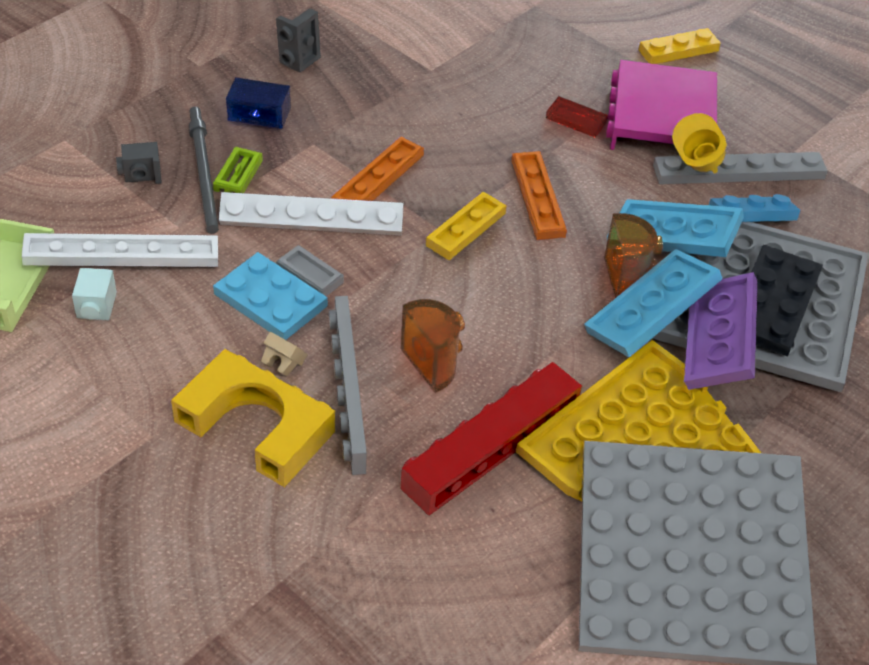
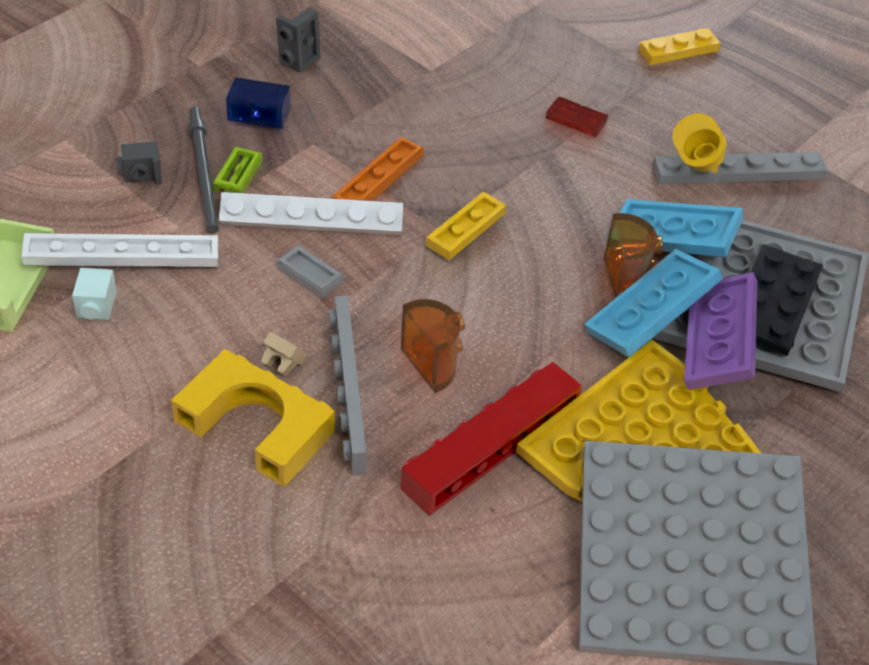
(270, 296): medium azure plate -> none
(538, 195): orange tile -> none
(655, 98): dark pink panel -> none
(761, 208): dark azure plate -> none

